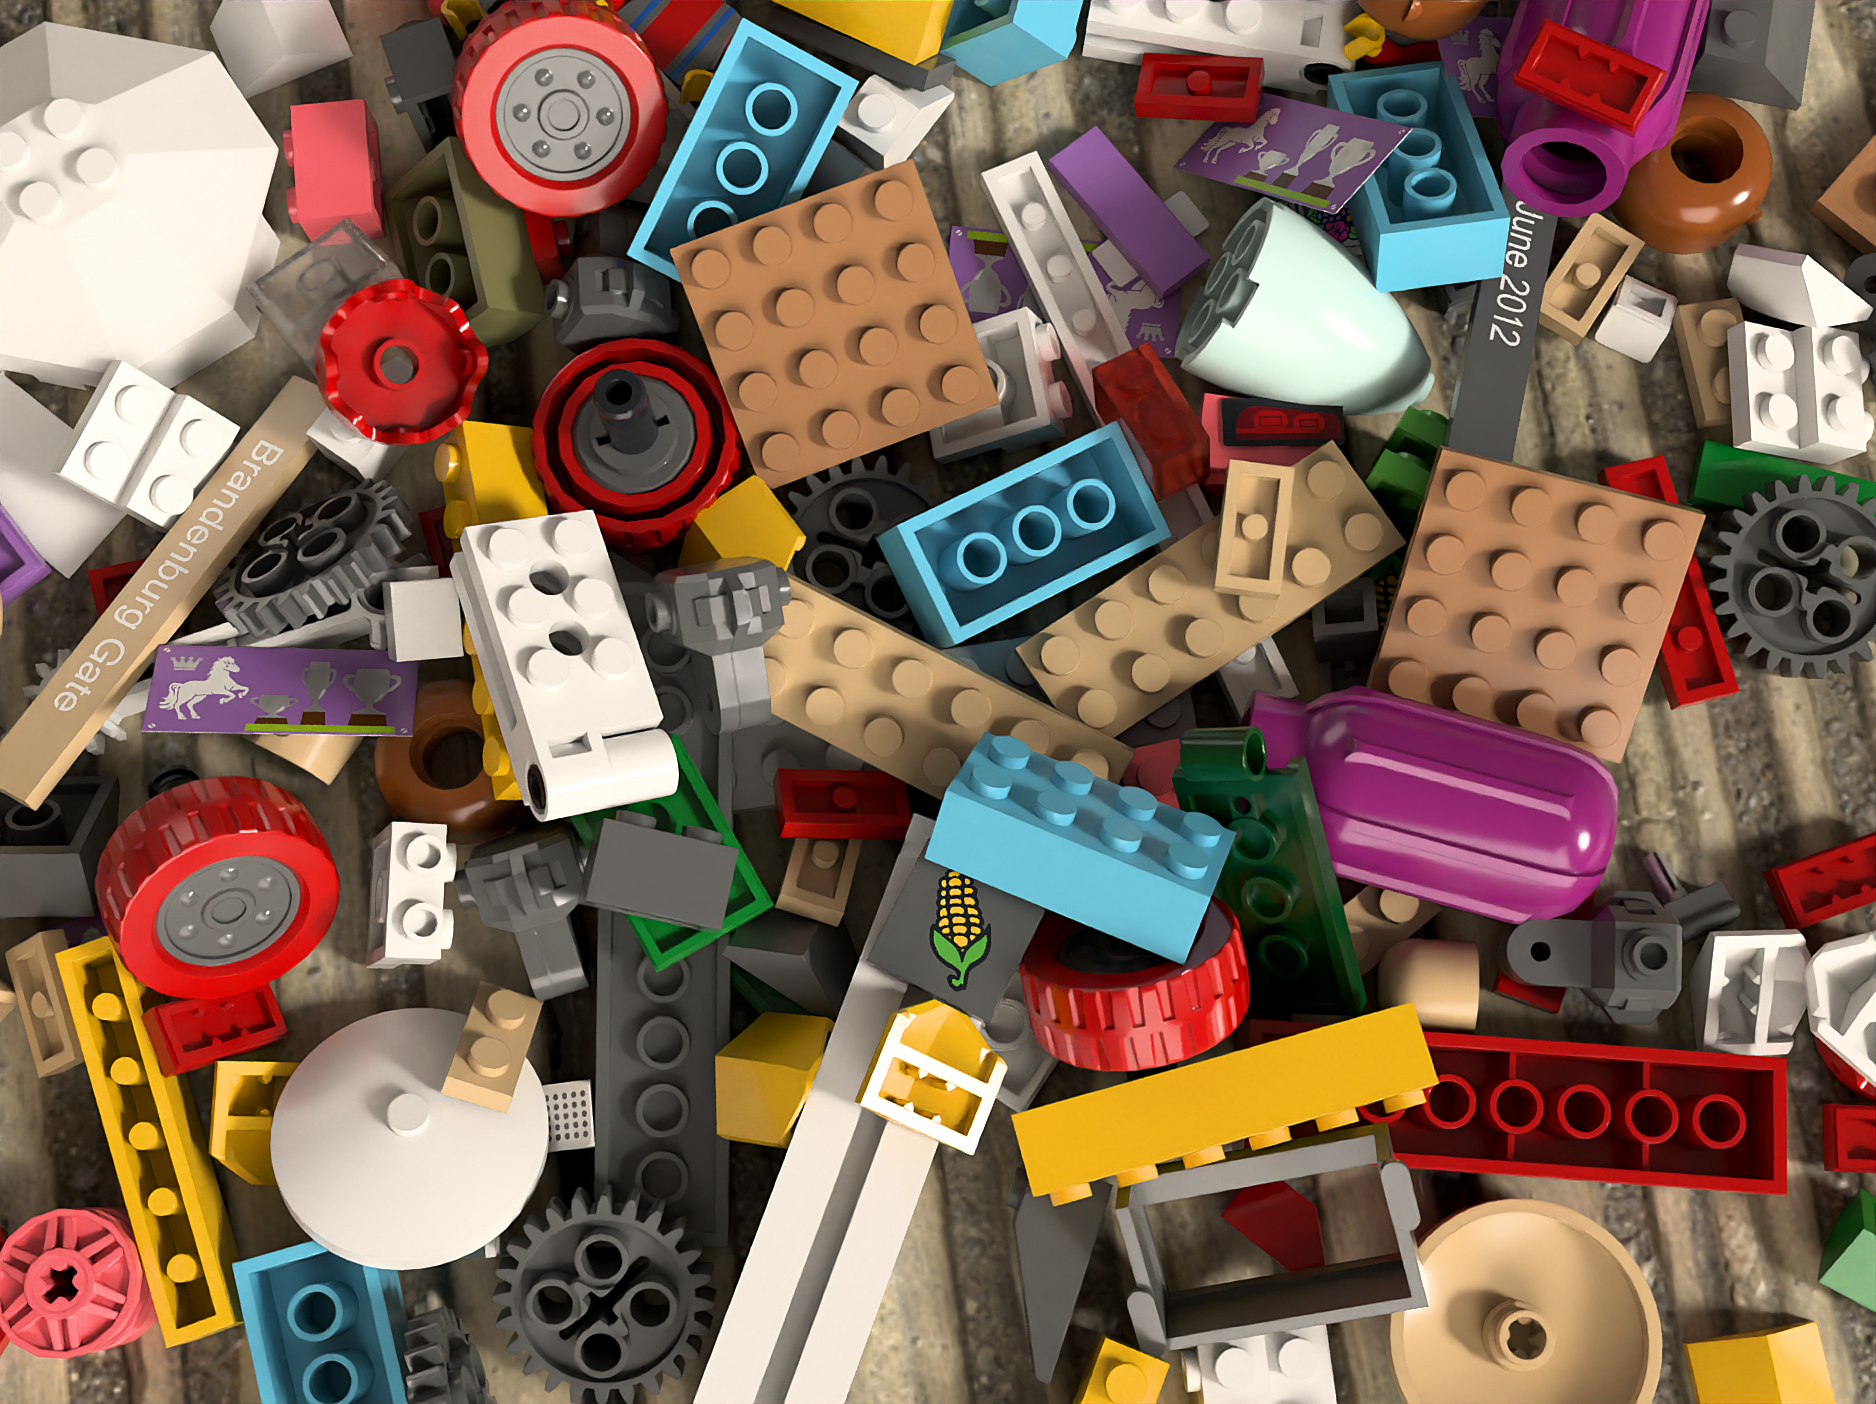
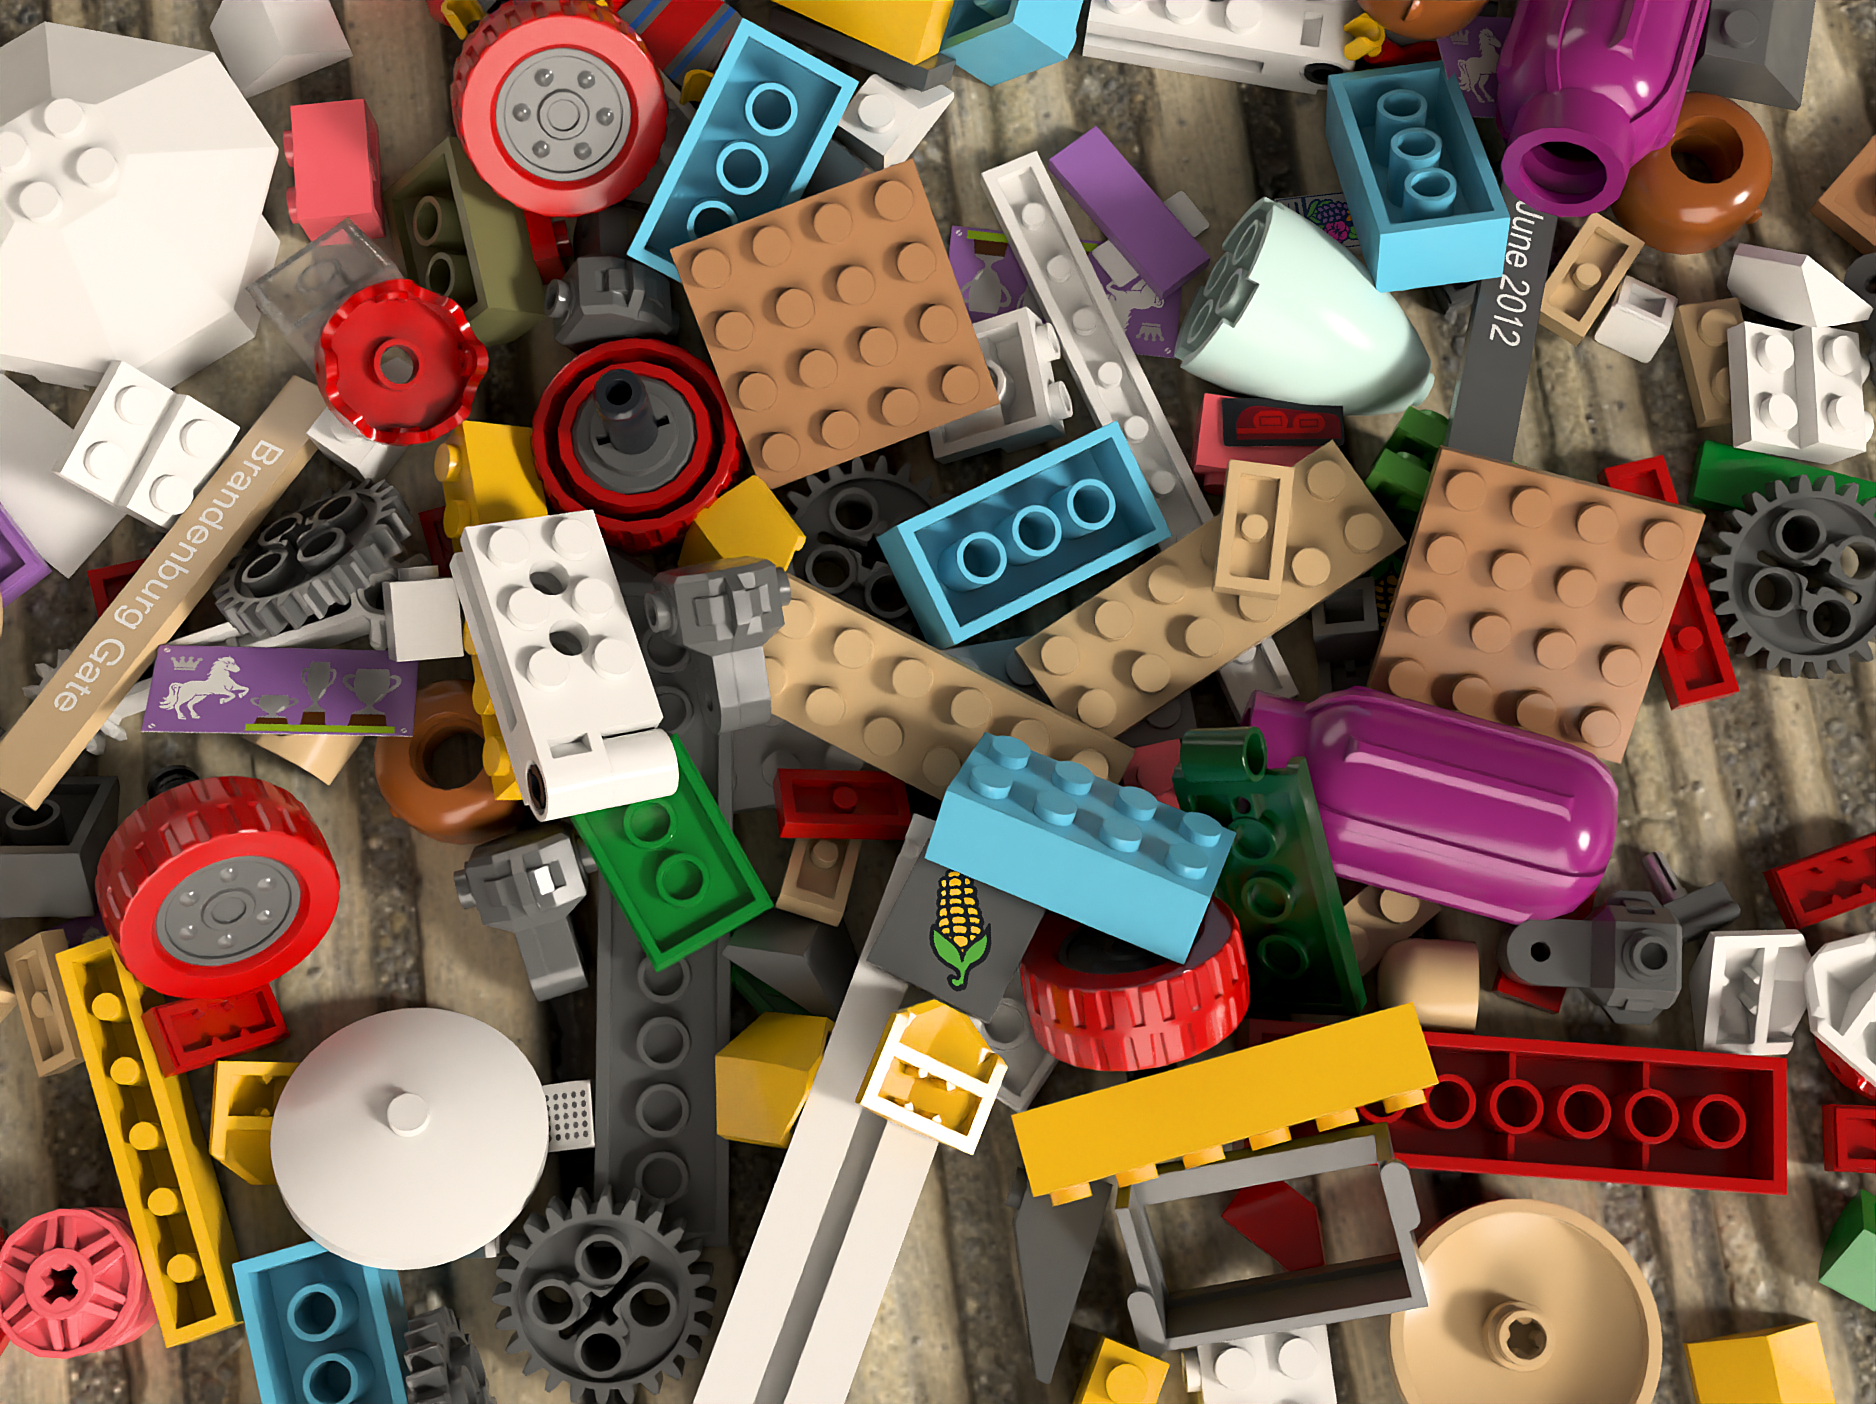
(408, 895): white plate -> none
(422, 78): dark grey brick -> none
(492, 1047): tan plate -> none
(658, 873): dark grey brick -> none
(1154, 420): clear red brick -> none
(1199, 87): red plate -> none
(1295, 152): medium lavender sticker -> none
(1589, 77): red plate -> none

